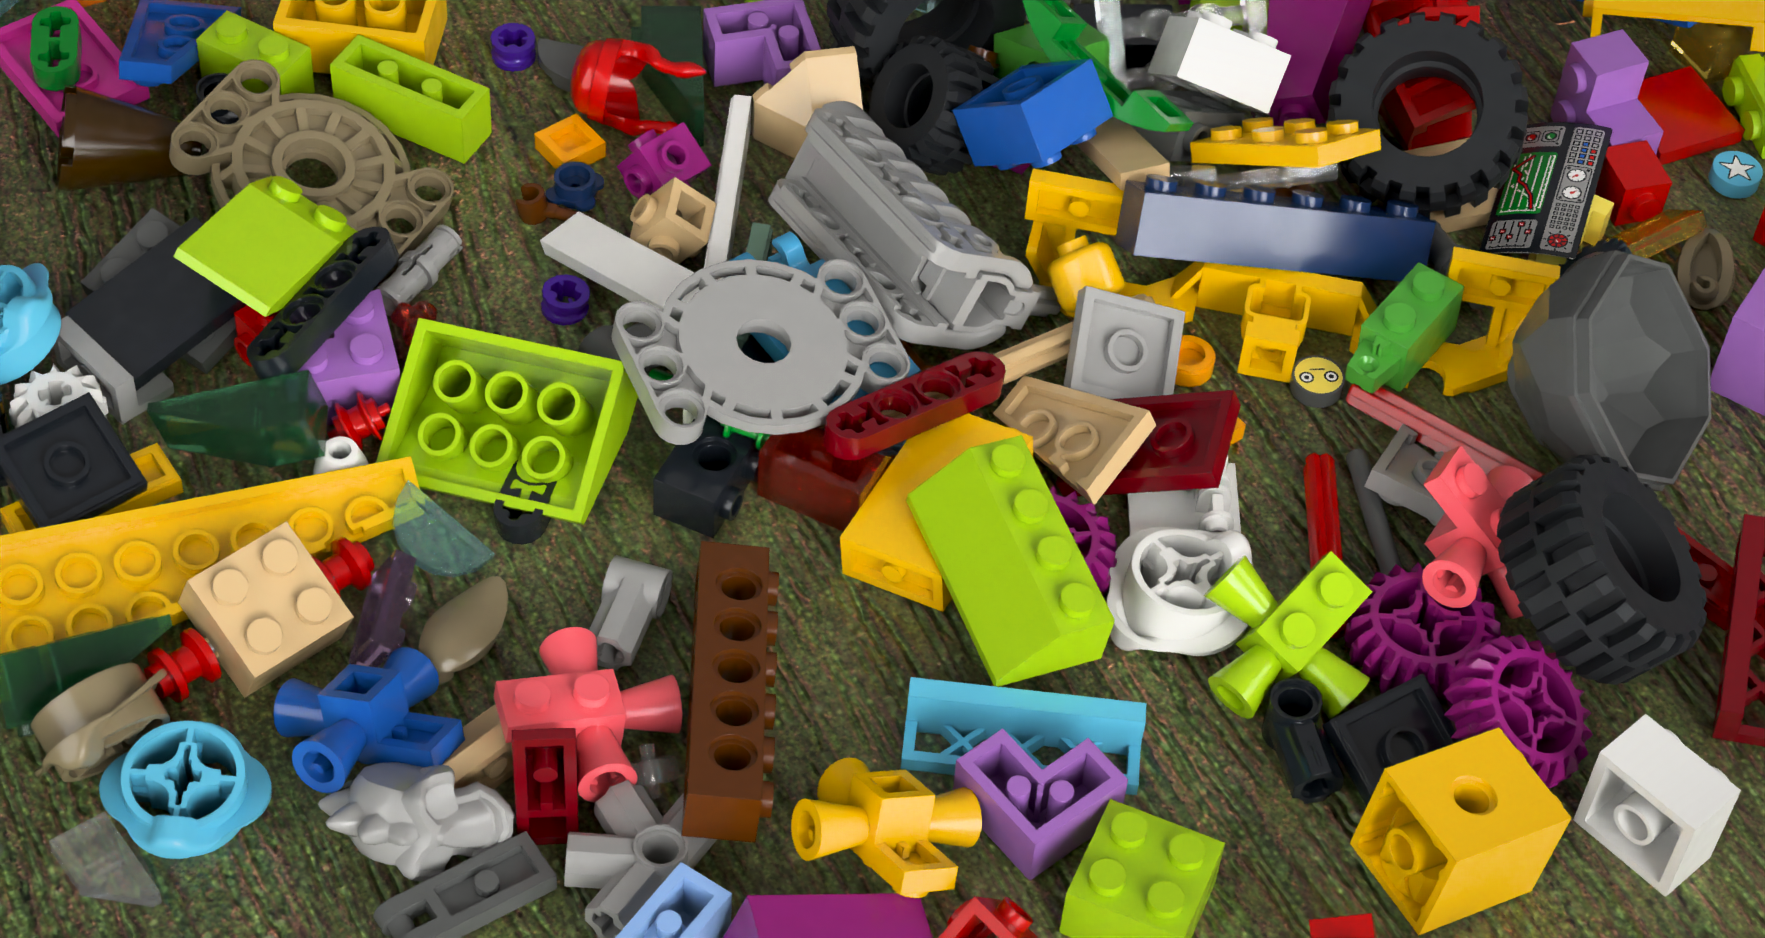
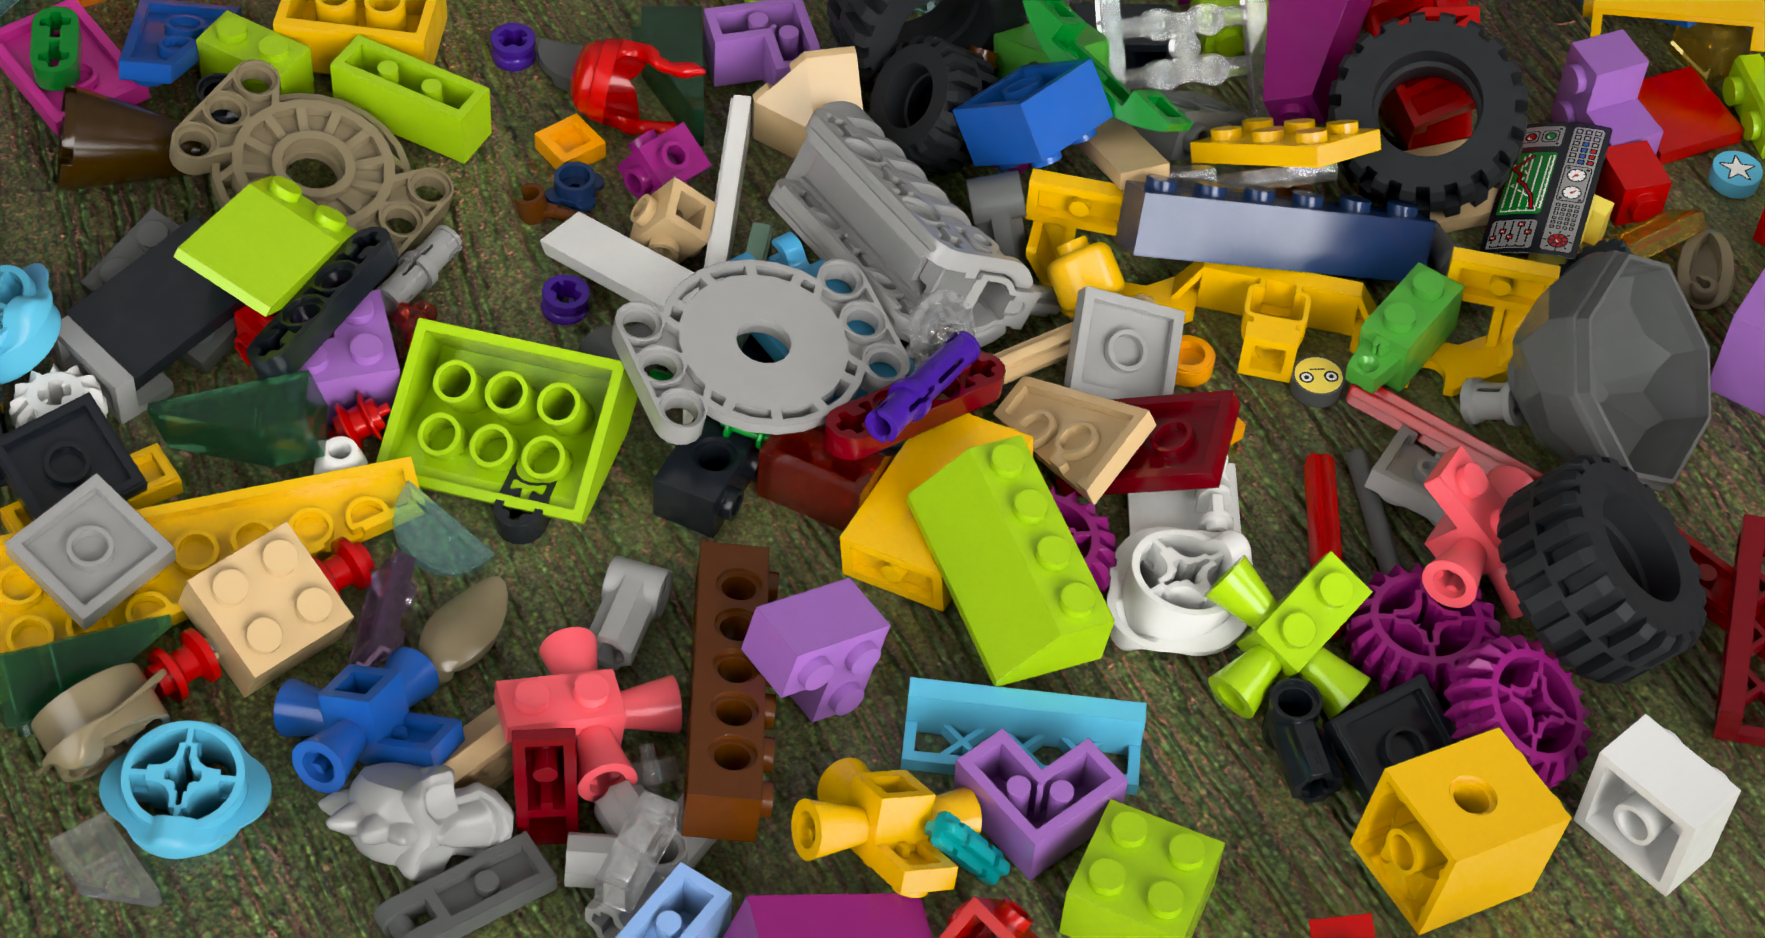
(90, 551): none -> light grey plate
(636, 852): none -> clear piece
(818, 647): none -> medium lavender brick
(912, 396): none -> dark purple pin
(941, 308): none -> clear gear
(967, 848): none -> teal axle
(998, 211): none -> dark grey piece
(1219, 62): white brick -> none
(1489, 401): none -> light grey bush

